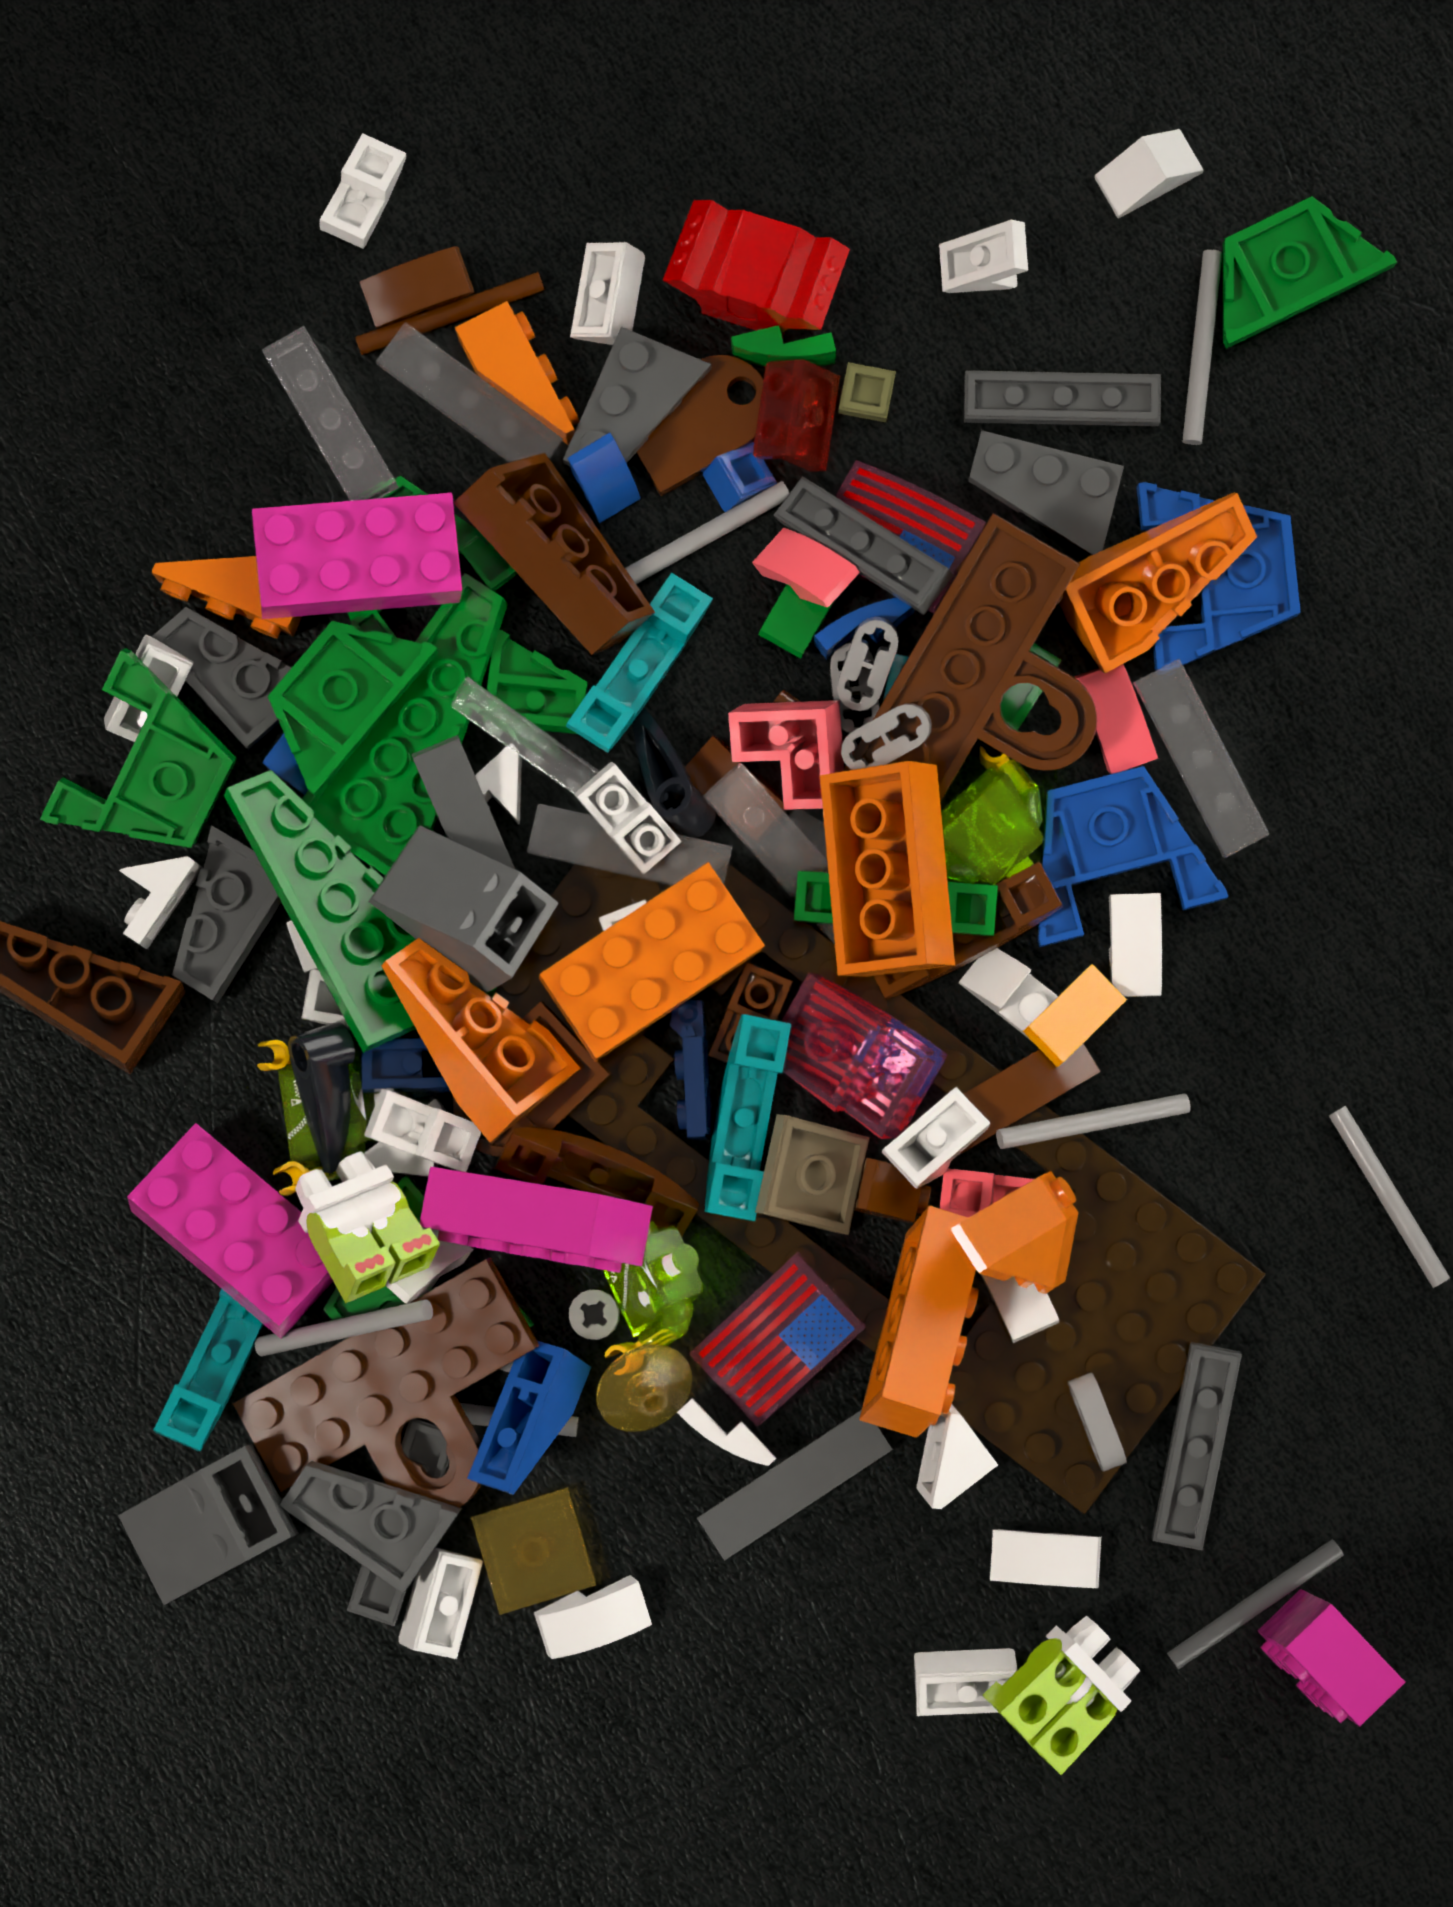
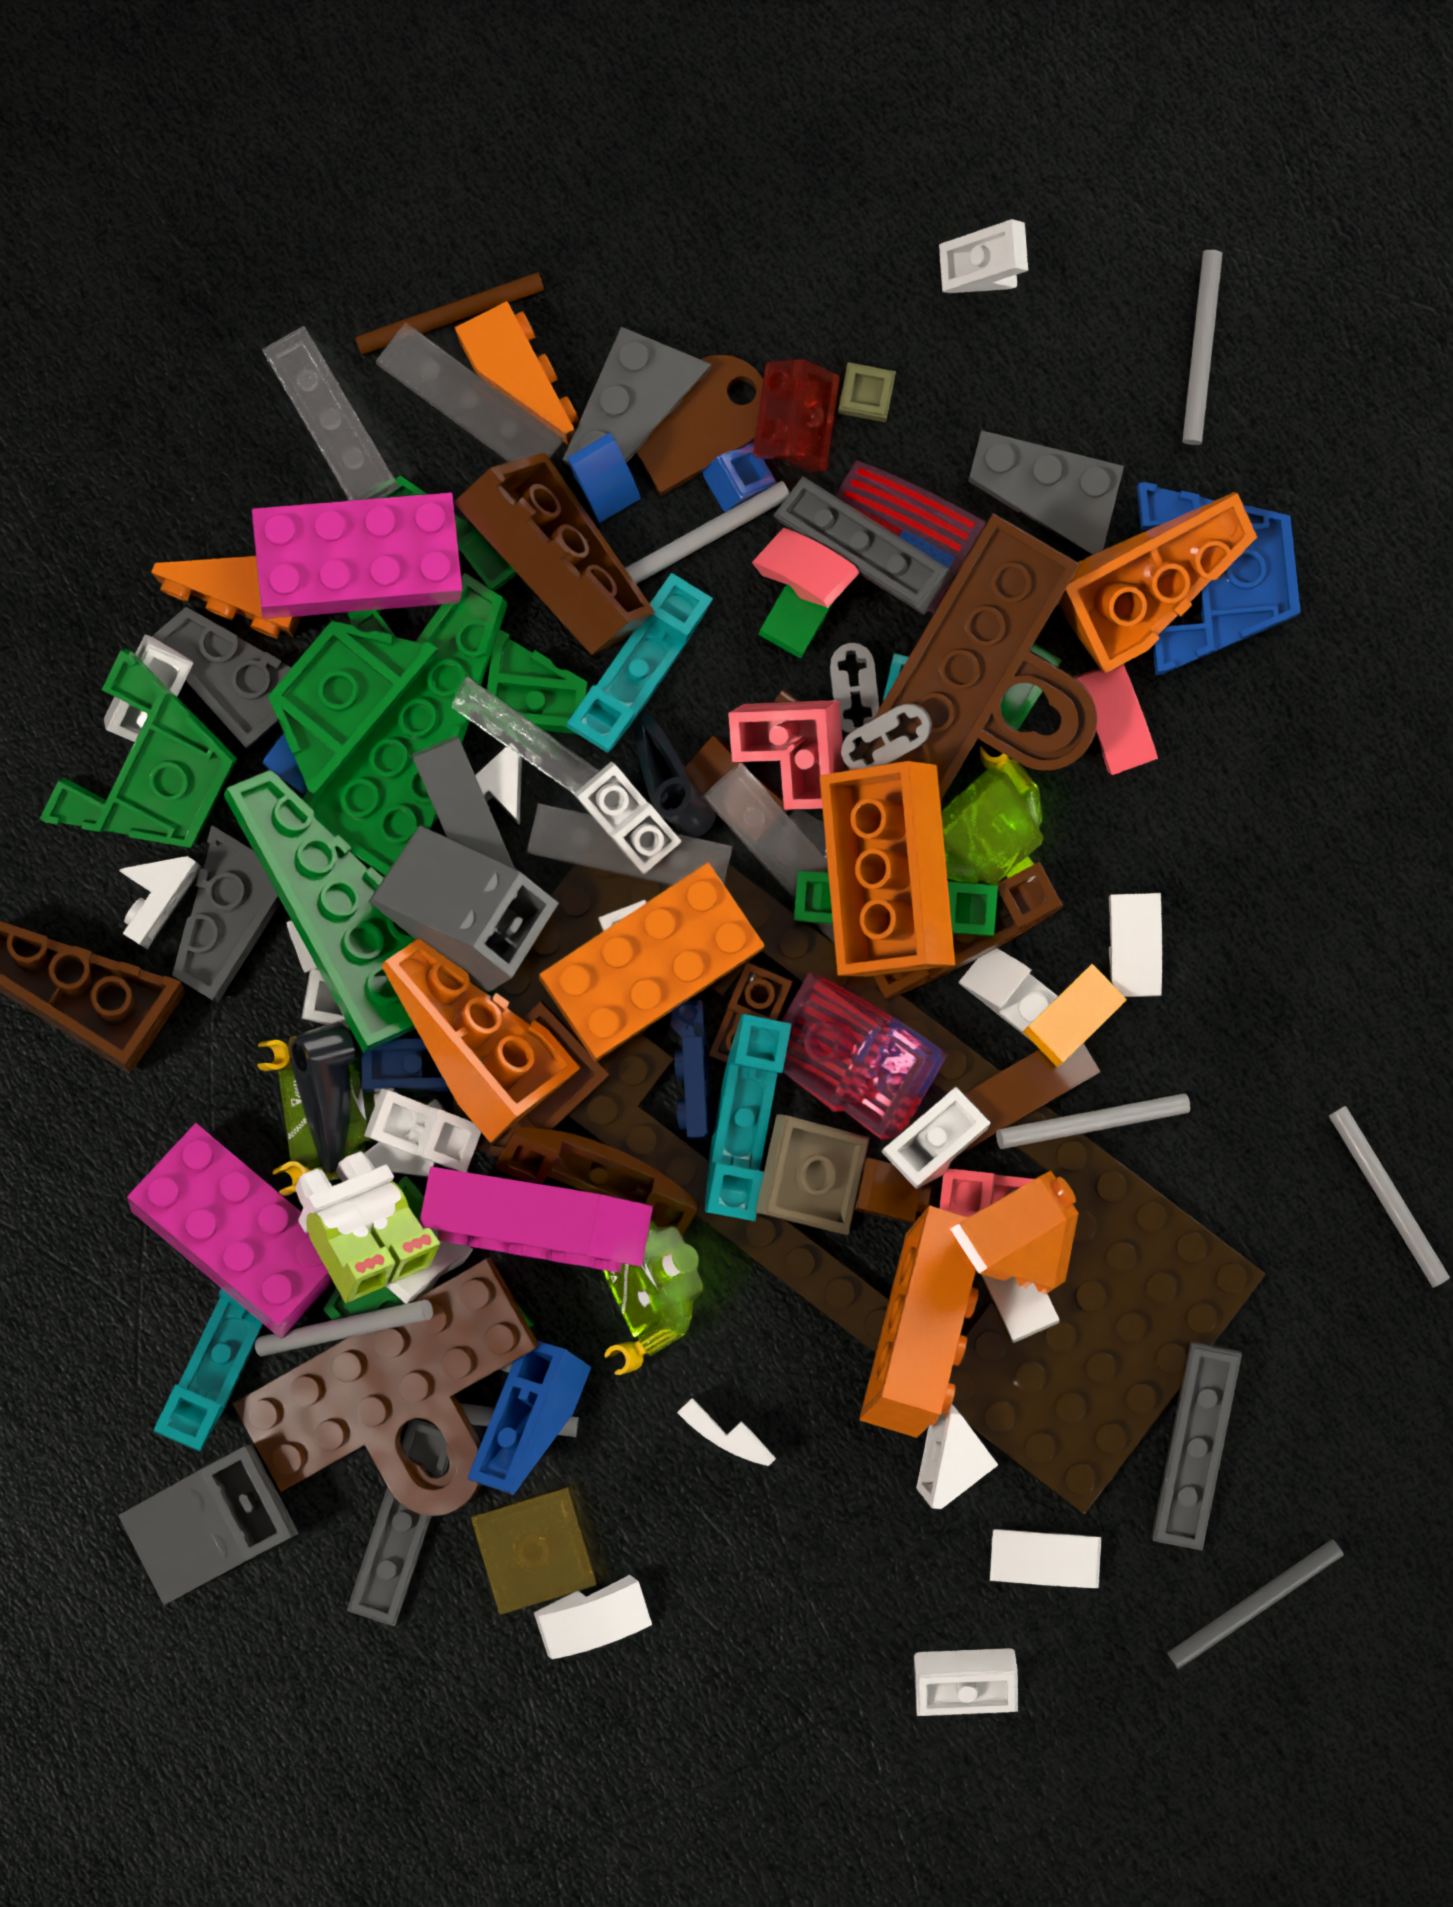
(363, 191): white slope -> none
(370, 1521): dark grey wing -> none
(417, 286): reddish brown slope -> none
(440, 1603): white slope -> none
(604, 1313): light grey wheel -> none
(607, 291): white slope -> none
(644, 1388): clear yellow dish -> none
(755, 268): red slope -> none
(767, 346): green slope -> none
(778, 1339): slope -> none
(793, 1484): dark grey tile -> none
(843, 629): blue slope -> none
(879, 667): light grey beam -> none
(1062, 398): dark grey tile -> none
(1062, 1695): lime hips -> none
(1097, 1422): light grey beam -> none
(1113, 829): blue wing -> none
(1147, 171): white slope -> none
(1201, 758): clear tile -> none
(1291, 267): green wing -> none
(1329, 1658): dark pink brick -> none

